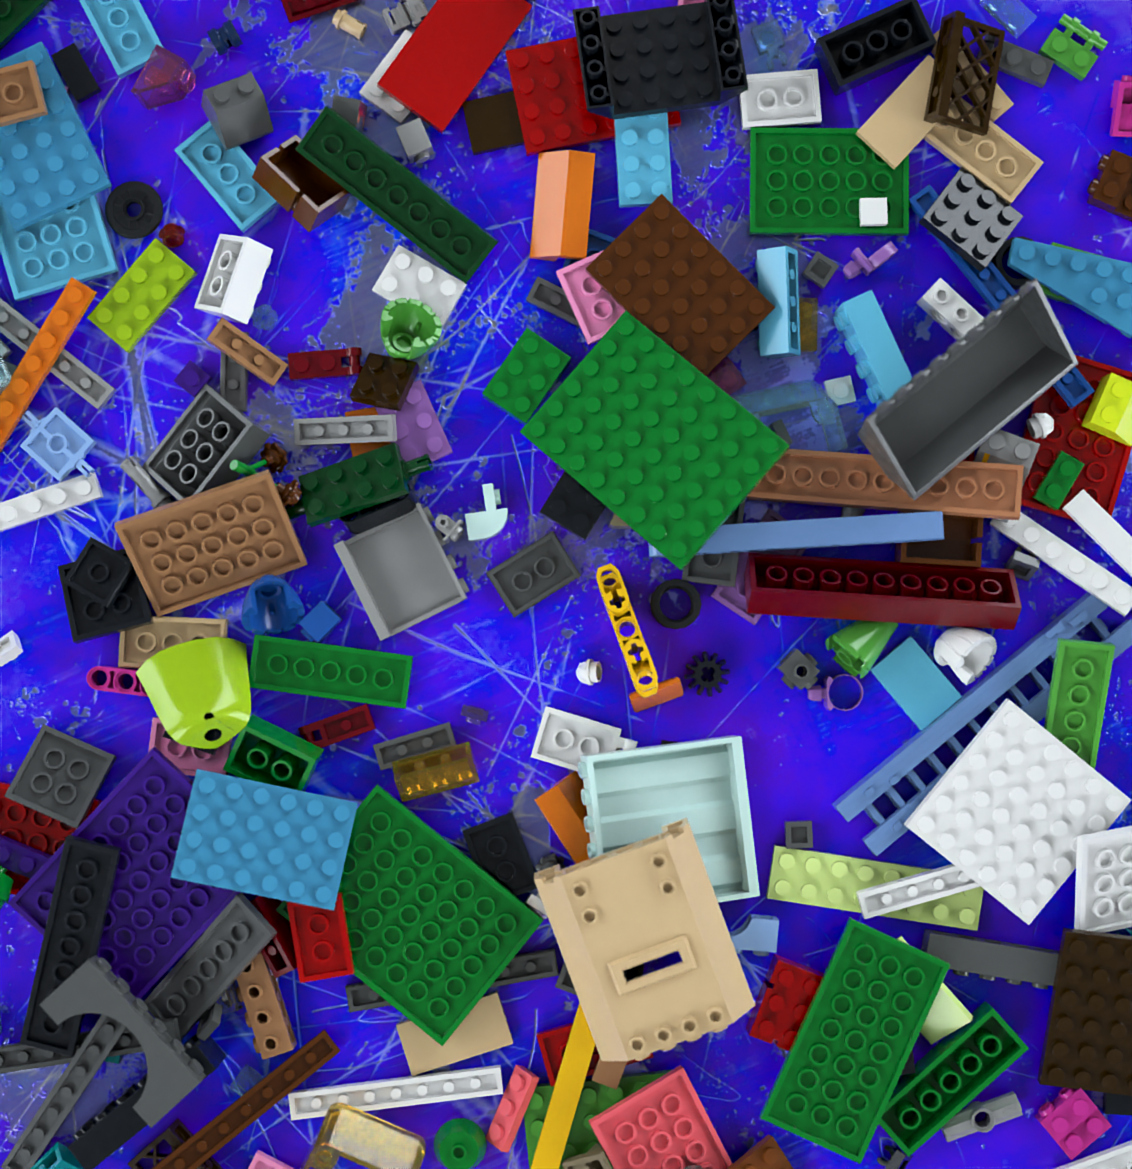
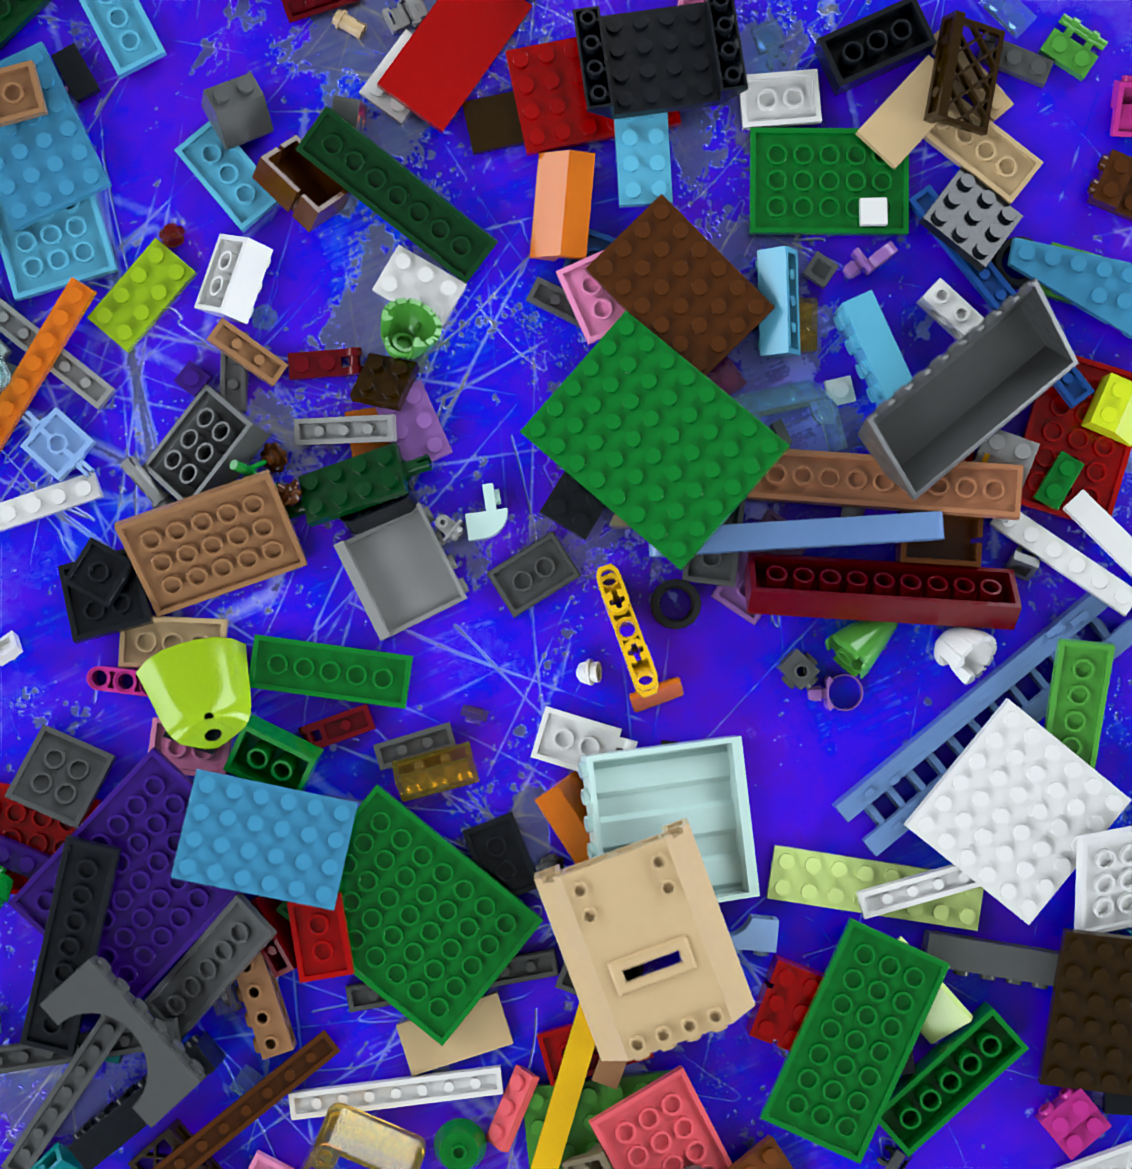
(122, 198): black wheel -> none
(163, 79): slope -> none
(209, 1021): dark grey tile -> none
(224, 37): dark blue wheel -> none
(271, 606): blue hair -> none
(320, 622): blue brick -> none
(415, 141): light grey brick -> none
(526, 377): green brick -> none
(536, 904): white plate -> none
(716, 674): black gear -> none
(798, 834): dark grey plate -> none
(915, 683): medium azure tile -> none
(996, 1109): light grey piece -> none
(1040, 425): white plate -> none

